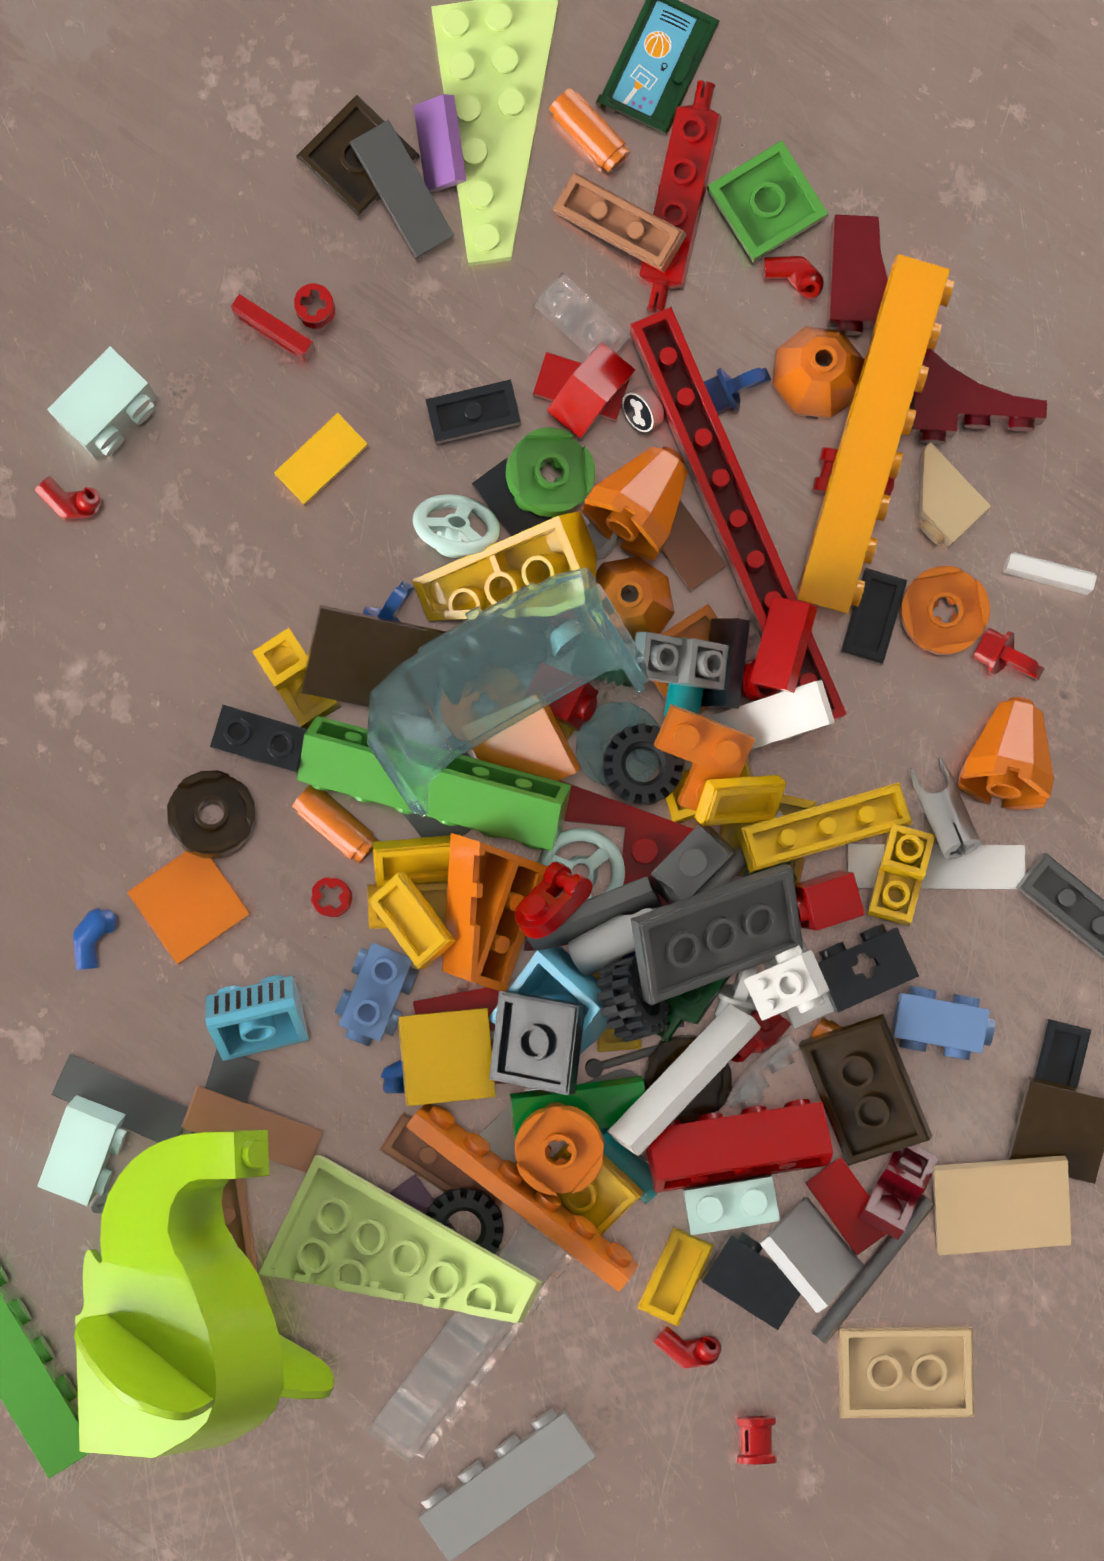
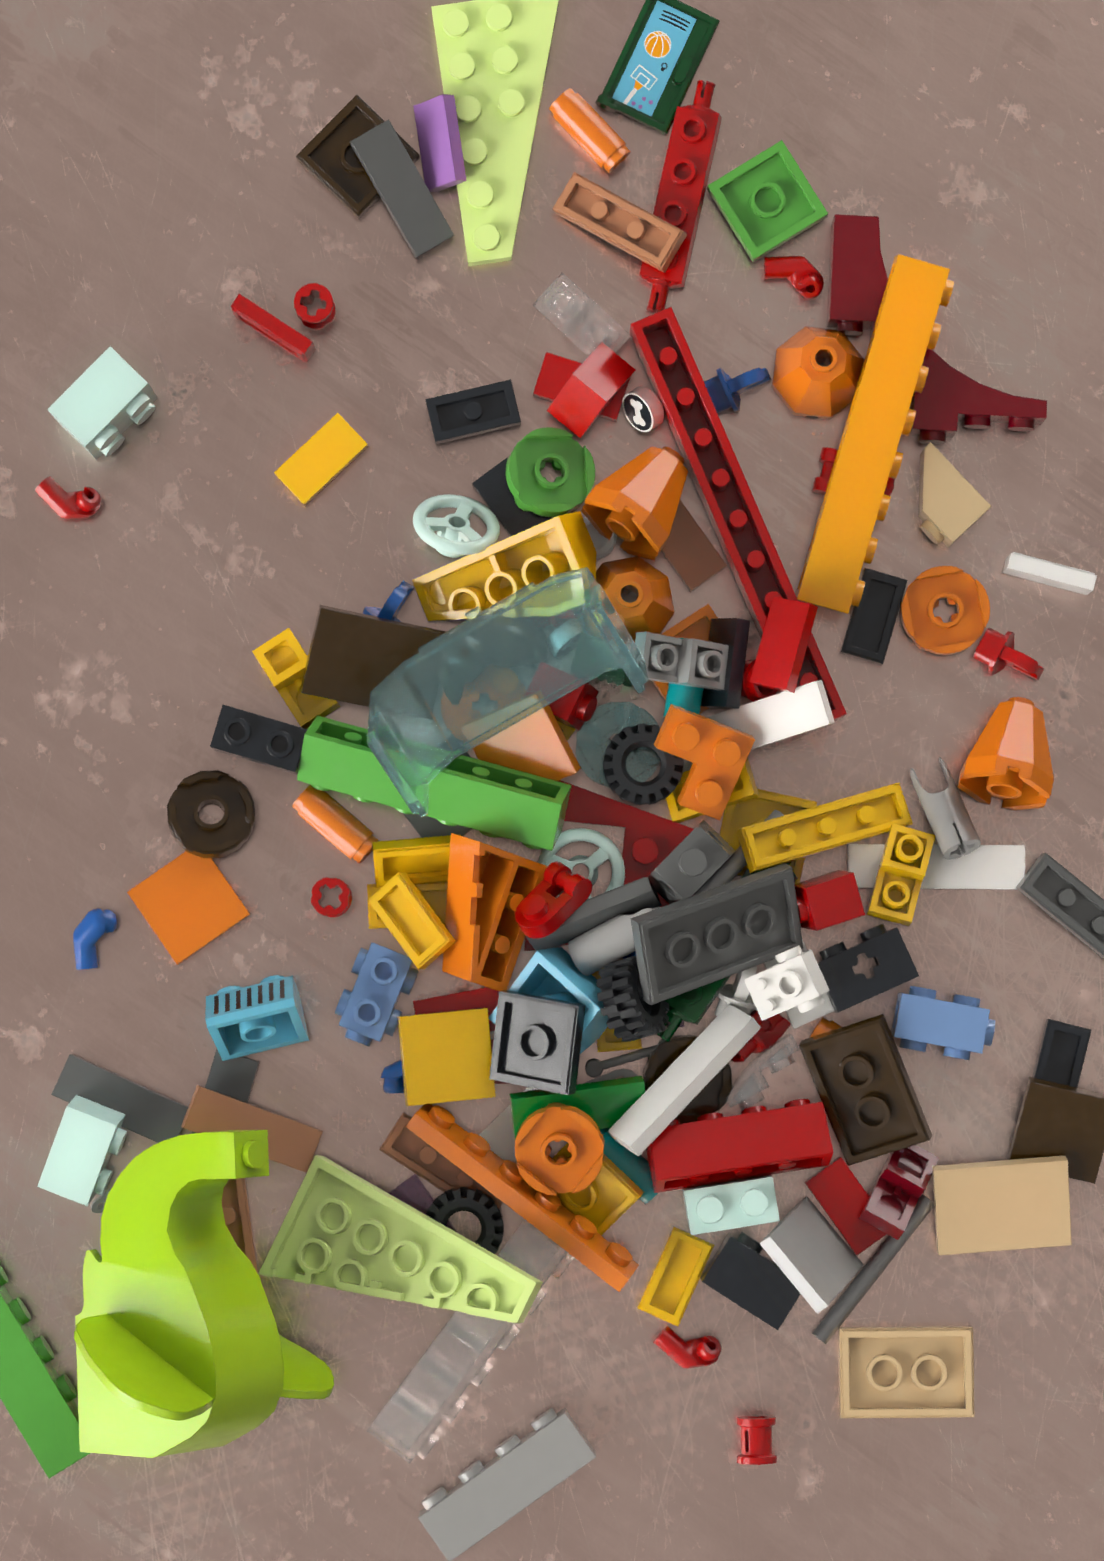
(740, 800): yellow tile -> none

